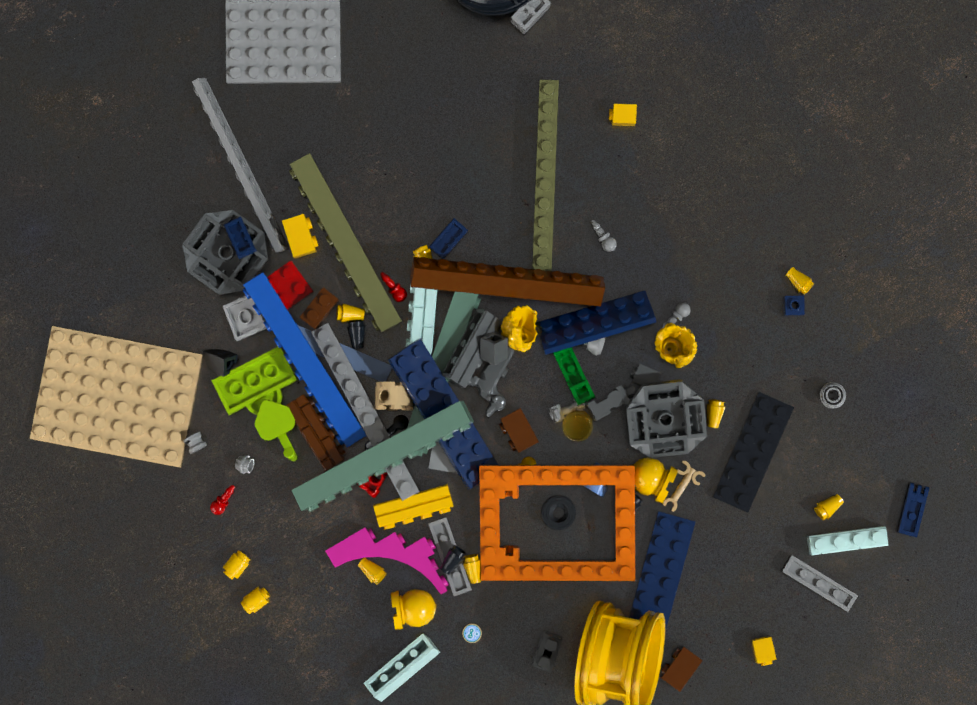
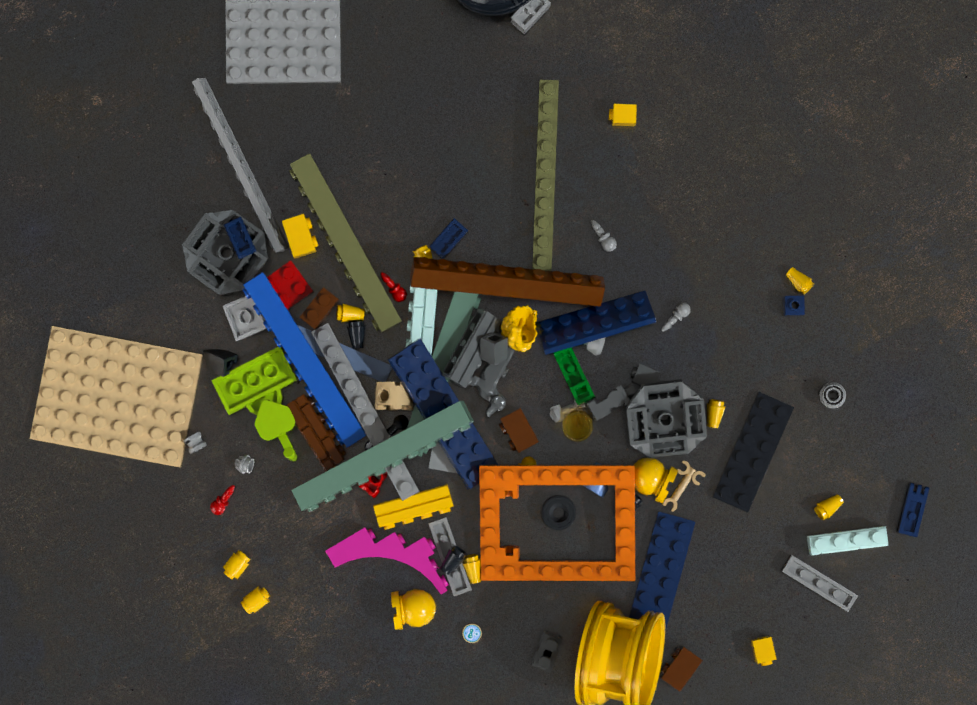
(372, 571): yellow cone -> none
(401, 667): light aqua brick -> none
(679, 342): yellow hair -> none

